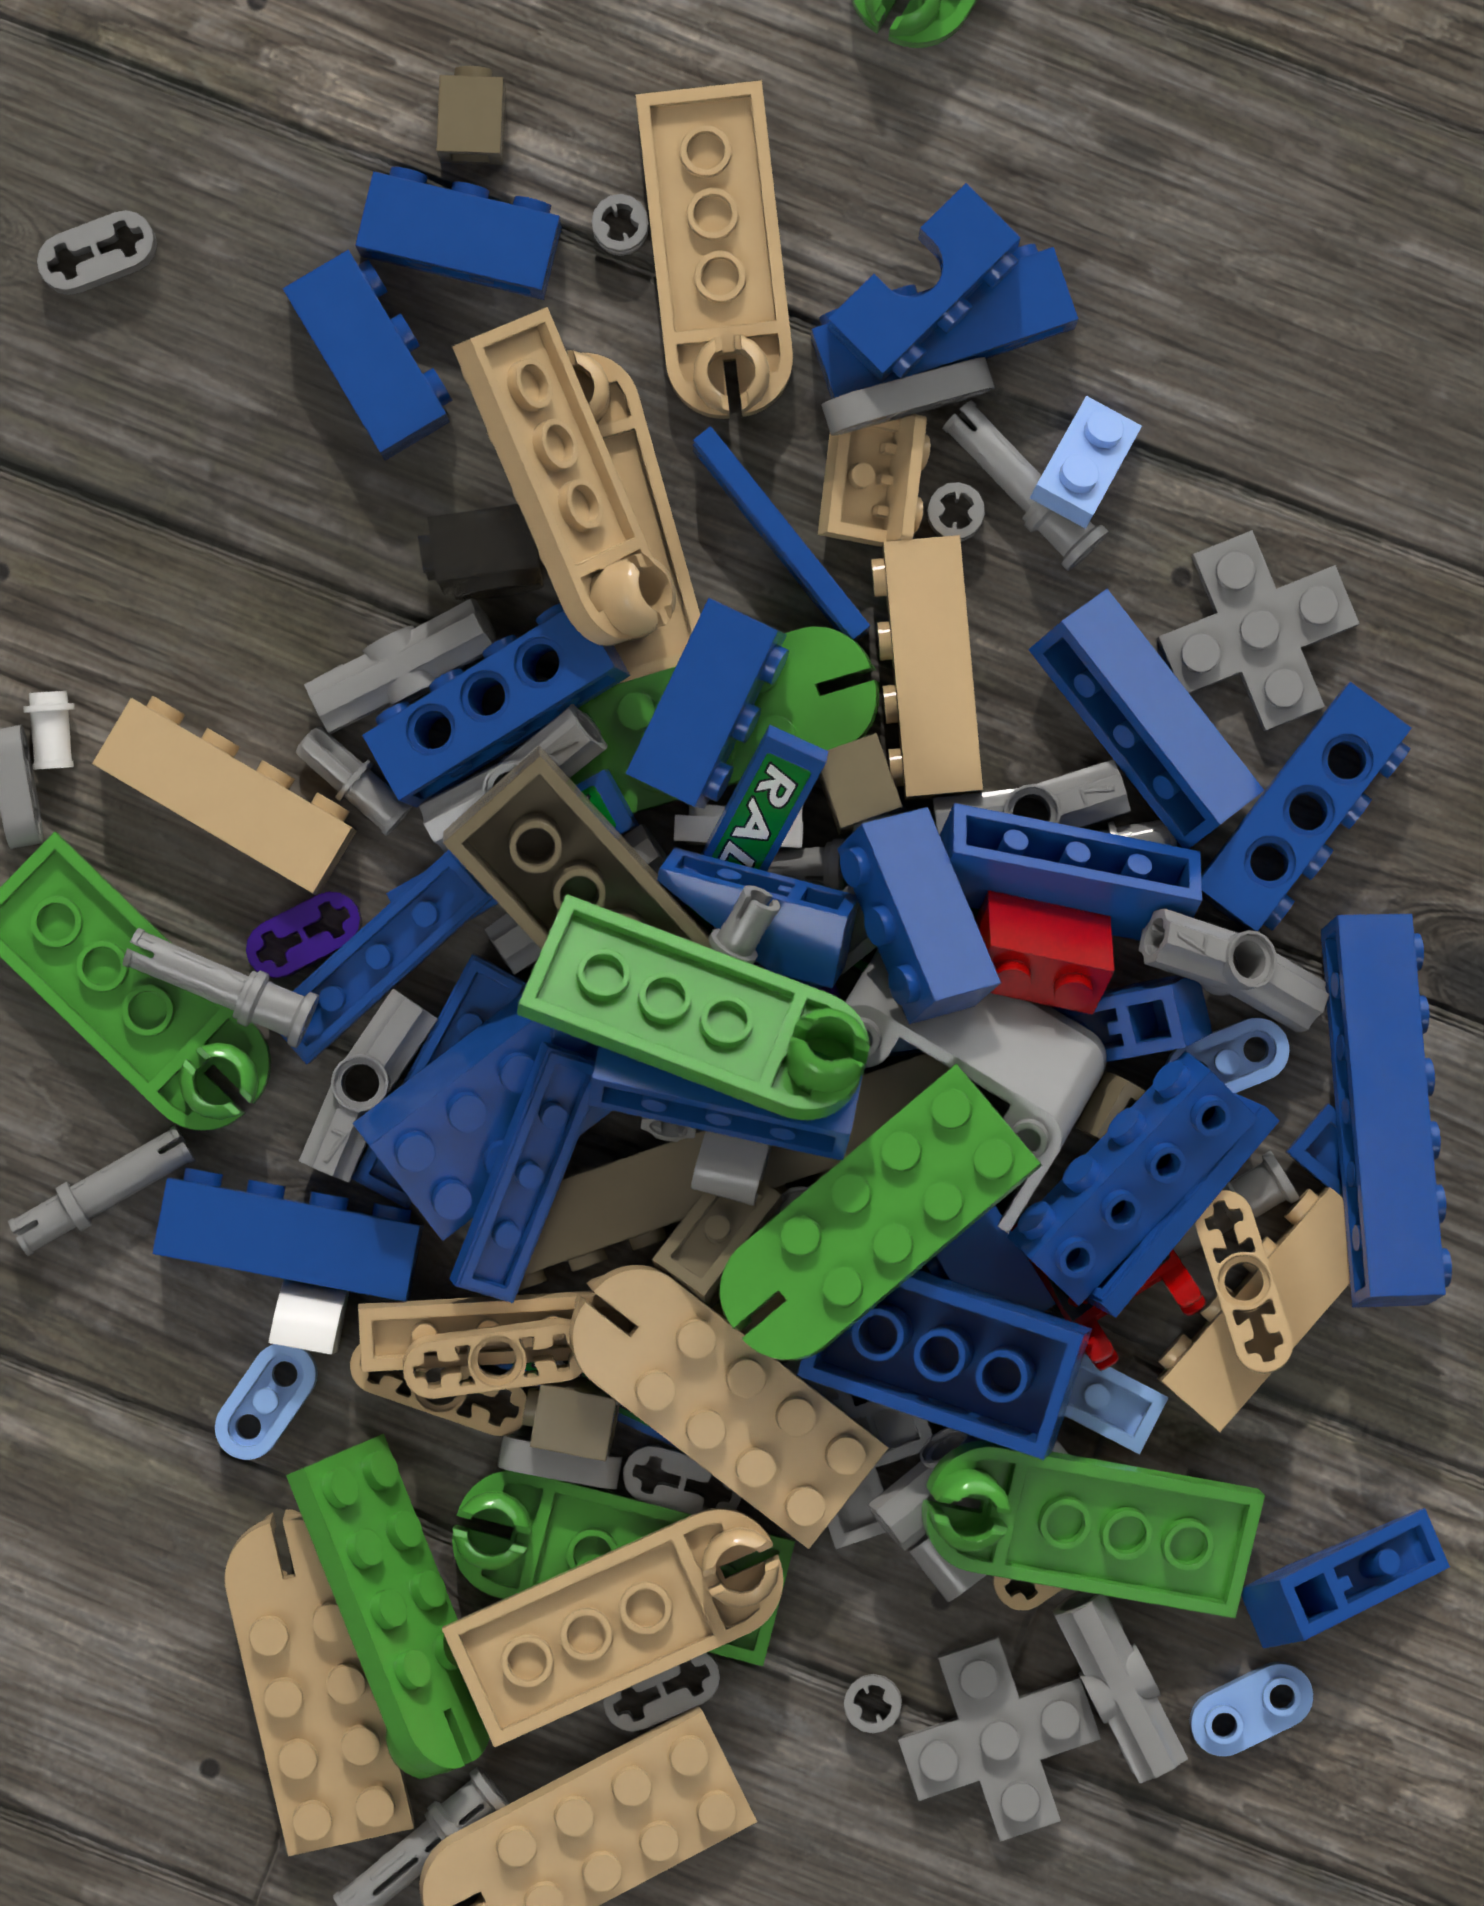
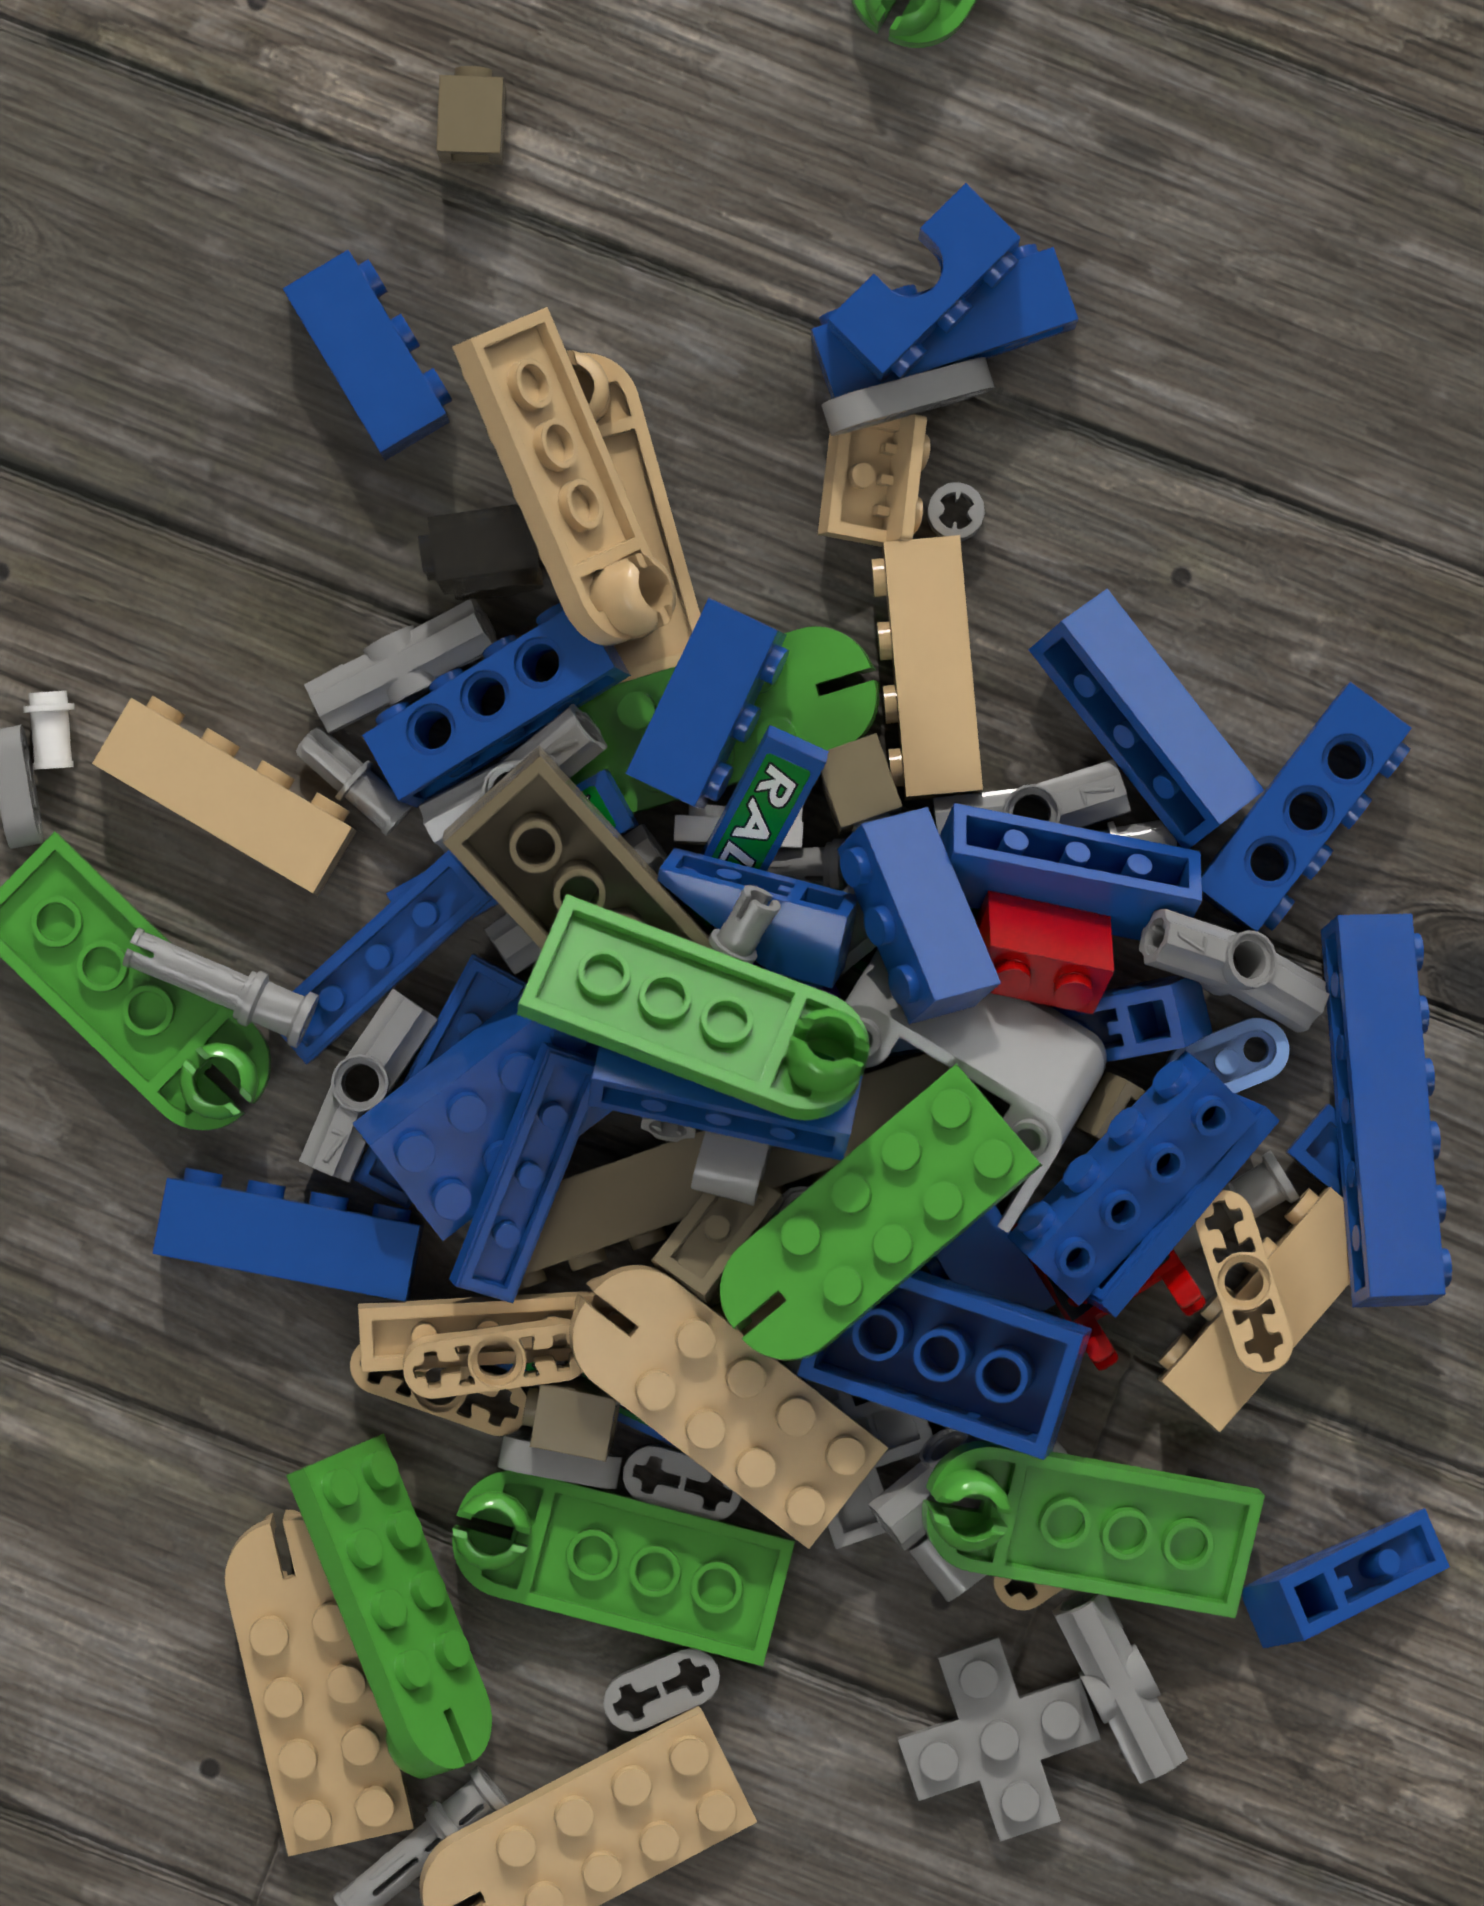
(90, 238): light grey beam -> none
(100, 1191): light grey pin -> none
(267, 1400): light blue plate -> none
(296, 921): dark purple beam -> none
(309, 1317): white brick -> none
(459, 232): blue brick -> none
(614, 1621): tan plate -> none
(638, 219): light grey bush -> none
(716, 244): tan plate -> none
(779, 535): blue tile -> none
(854, 1710): light grey bush -> none
(1019, 480): light grey pin -> none
(1085, 462): light blue plate -> none
(1114, 1405): light blue plate -> none
(1250, 1705): light blue plate -> none
(1258, 630): light grey plate -> none

